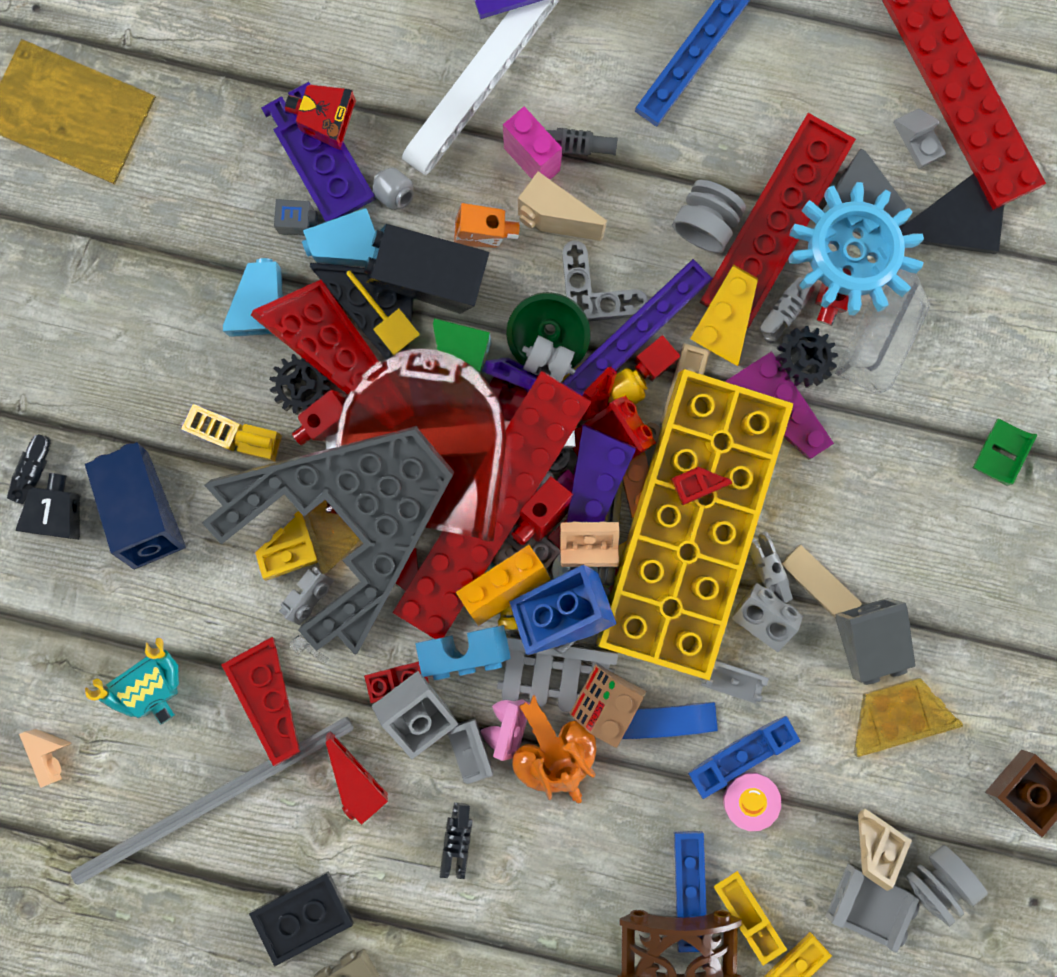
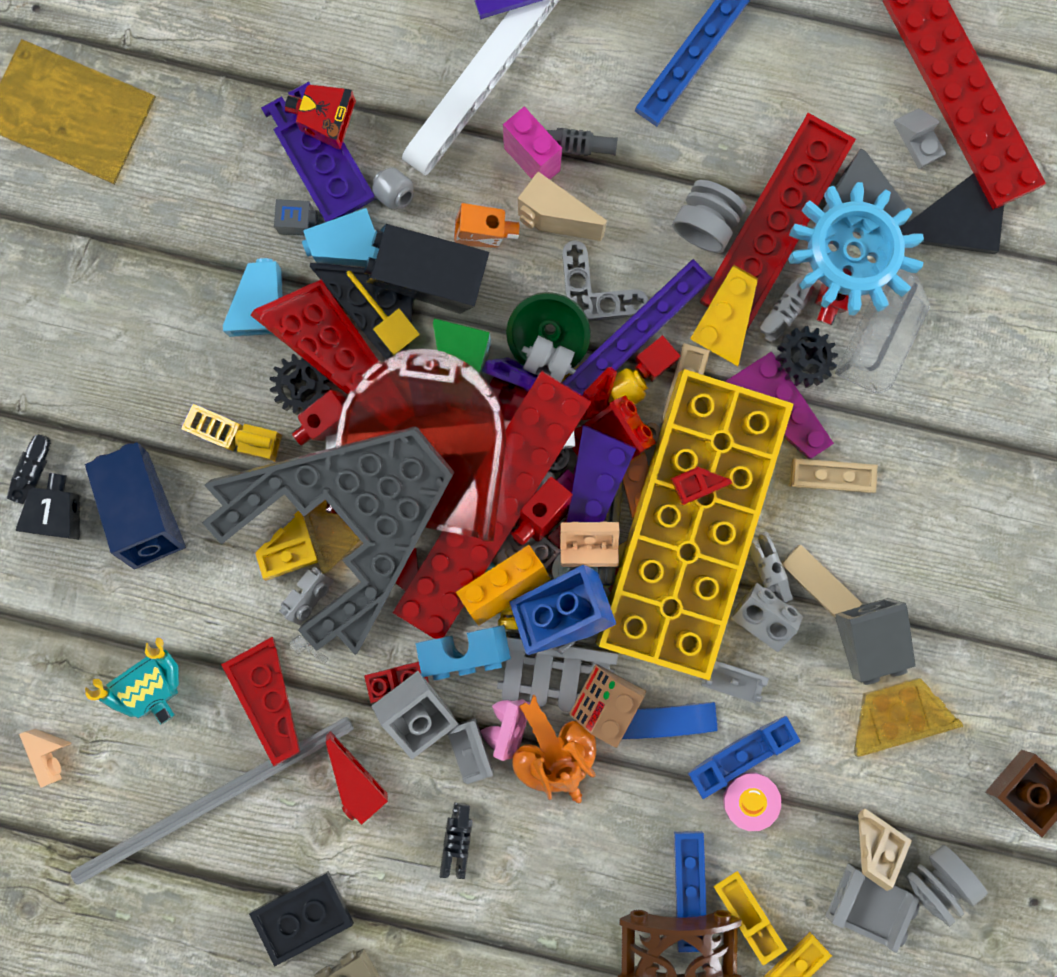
(833, 475): none -> tan tile
(1010, 440): green piece -> none

